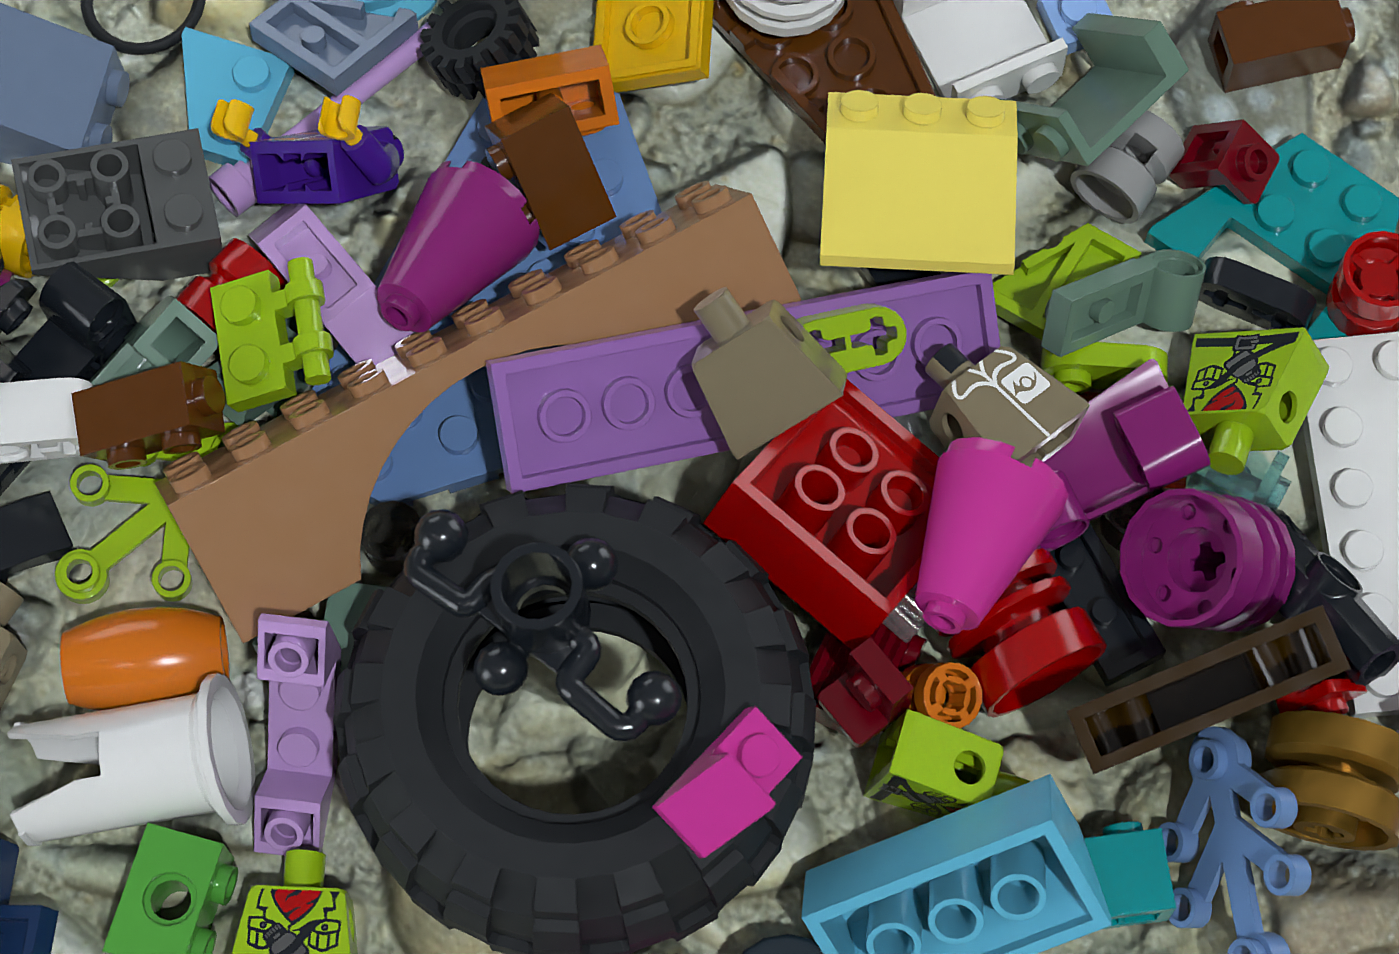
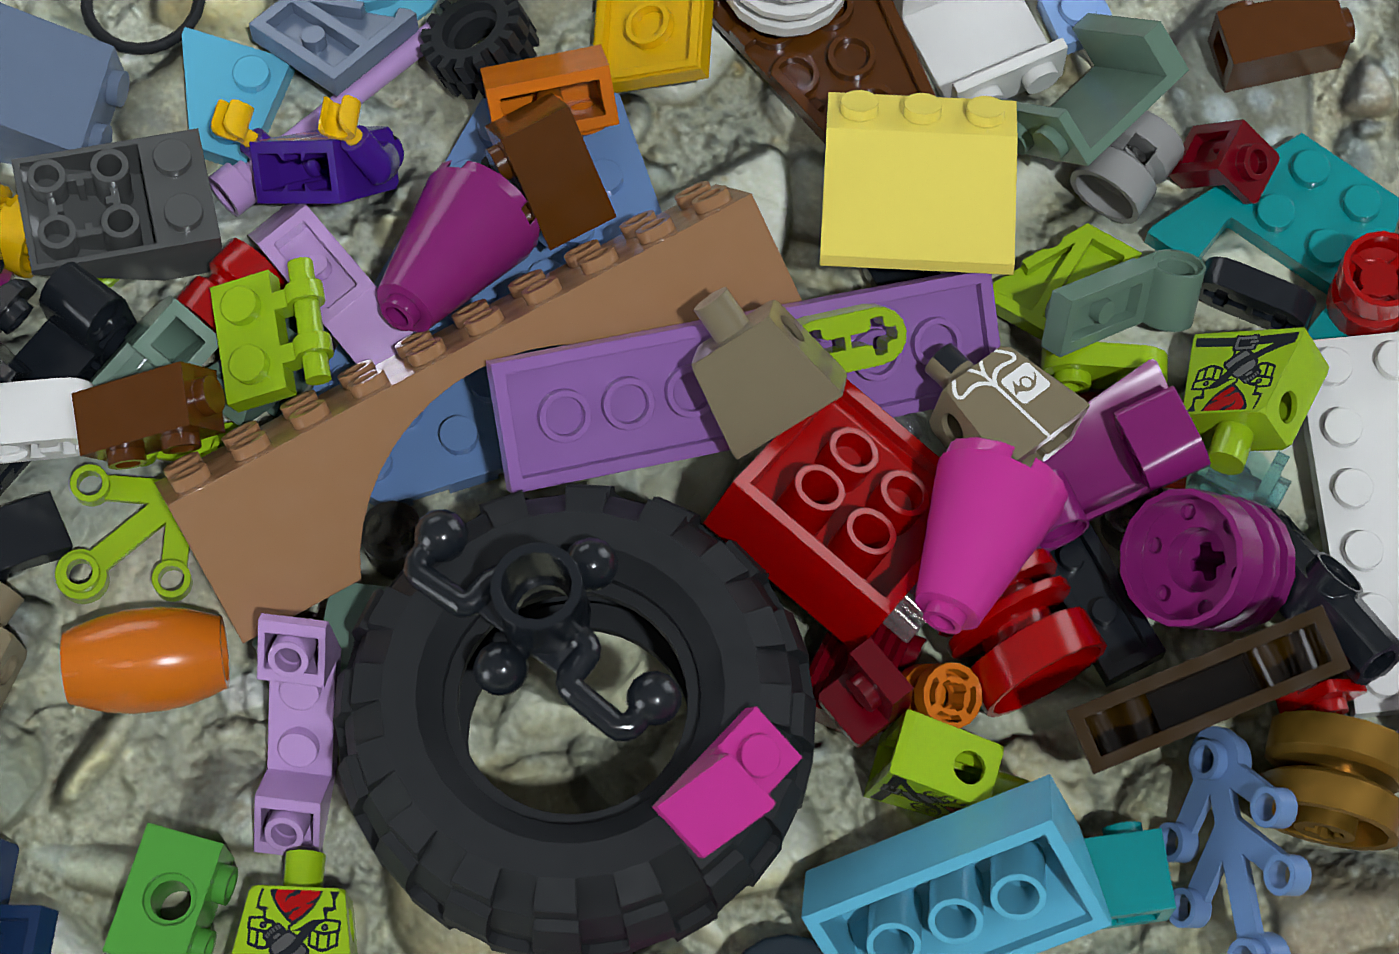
(154, 765): white piece -> none

